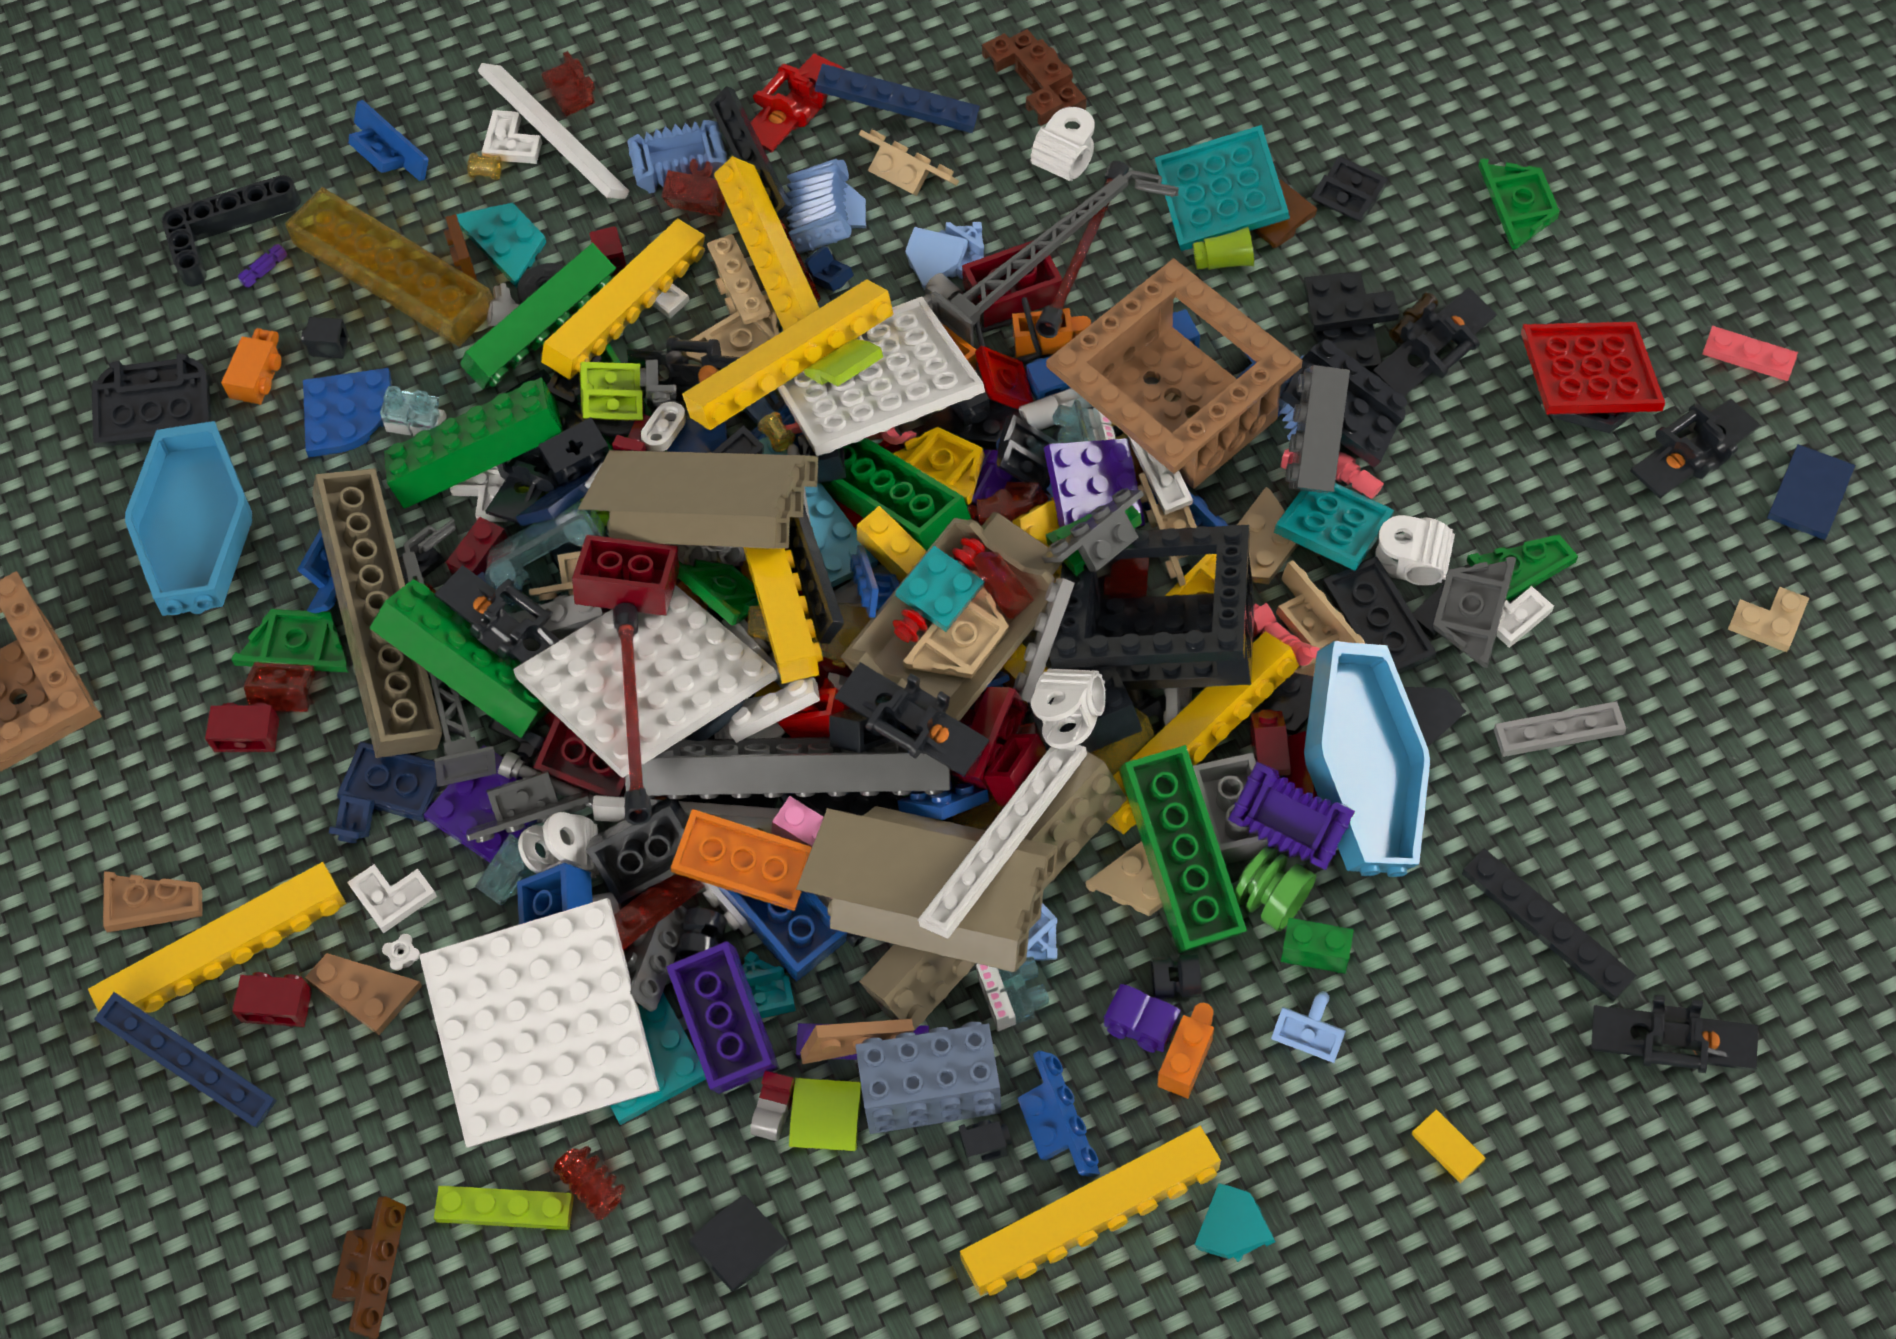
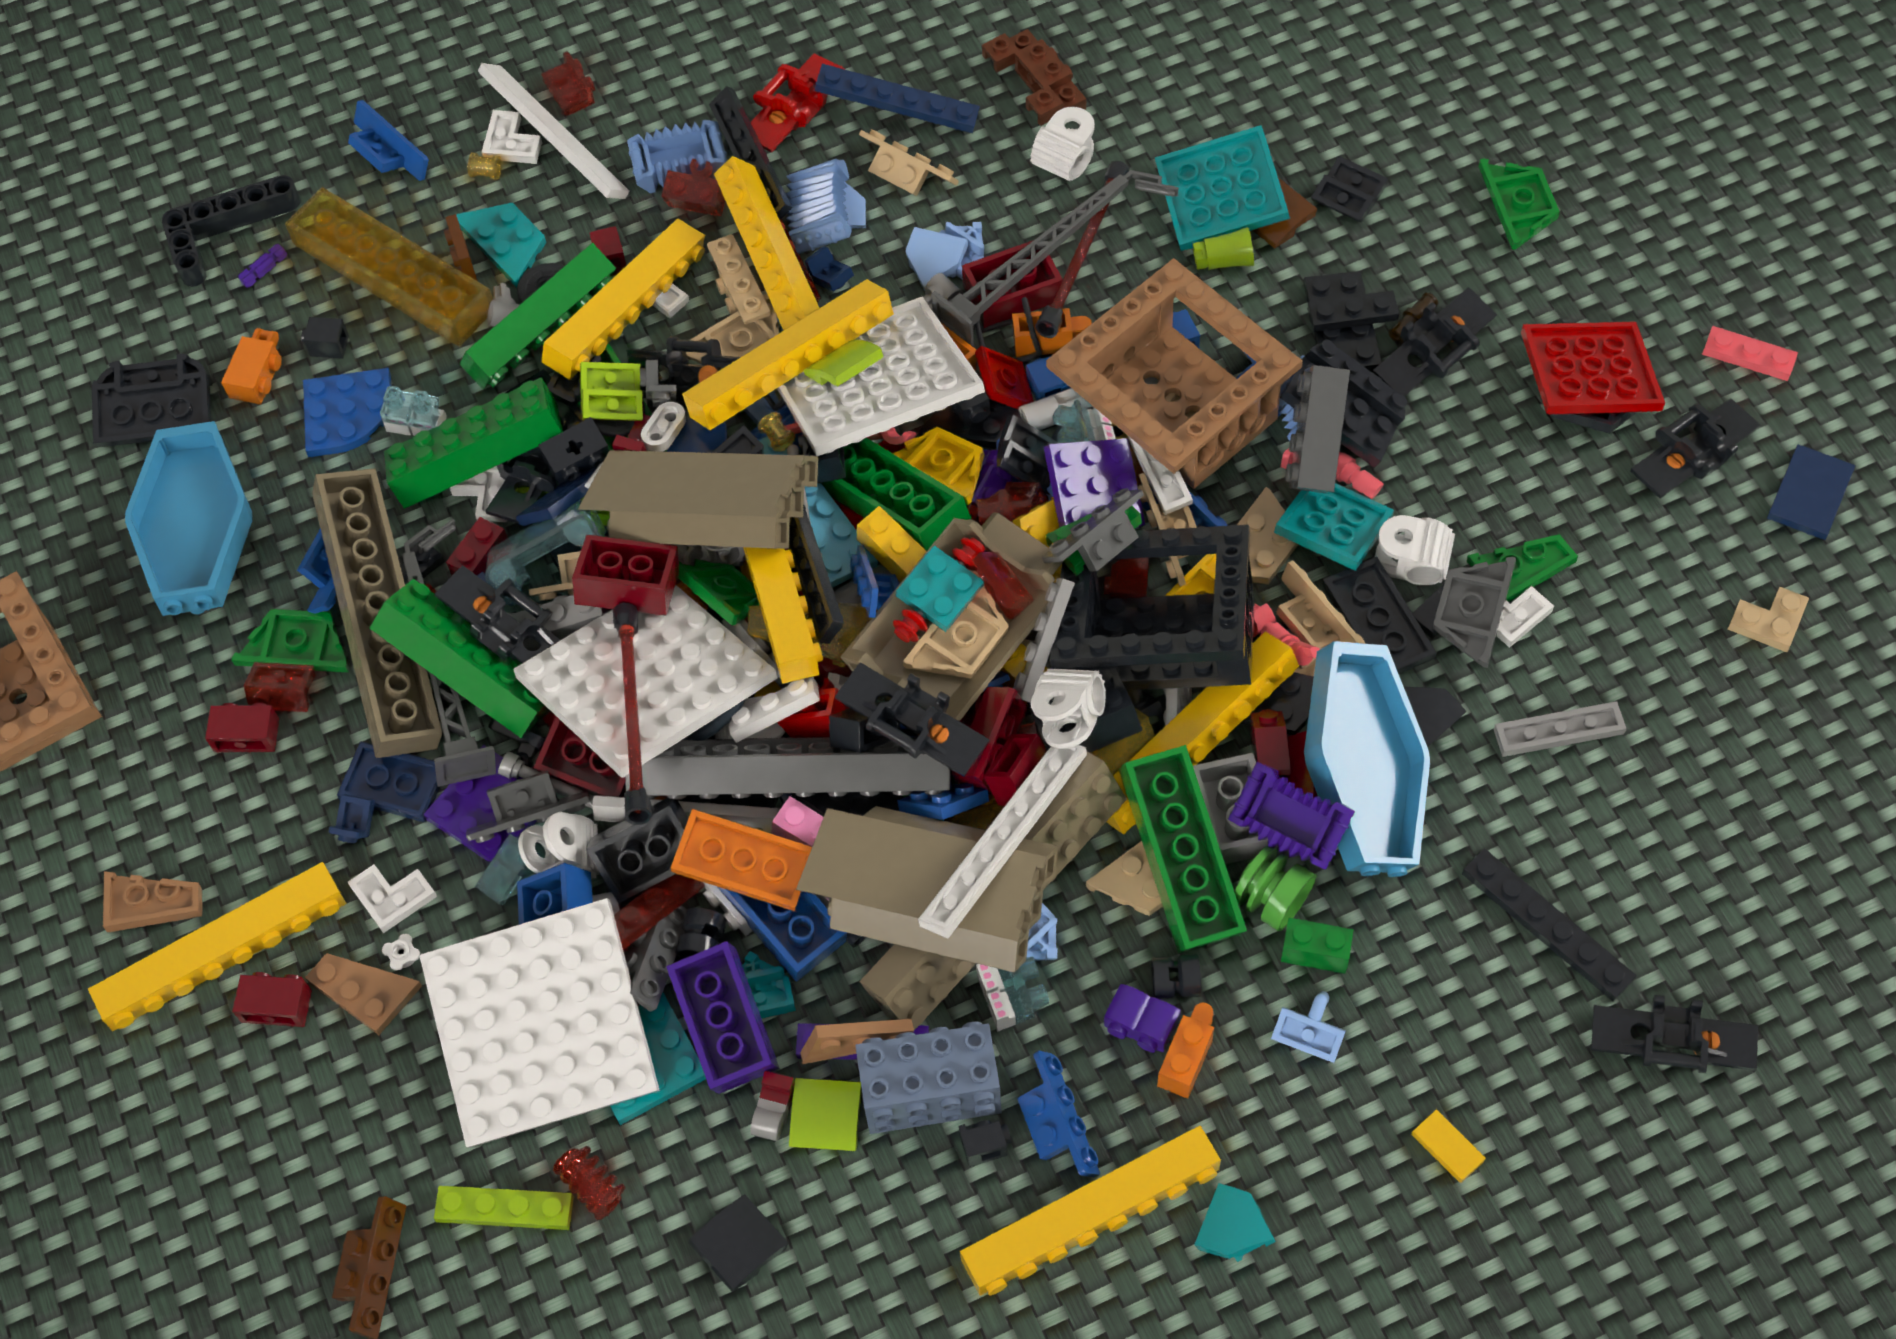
(185, 1060): dark blue plate -> none

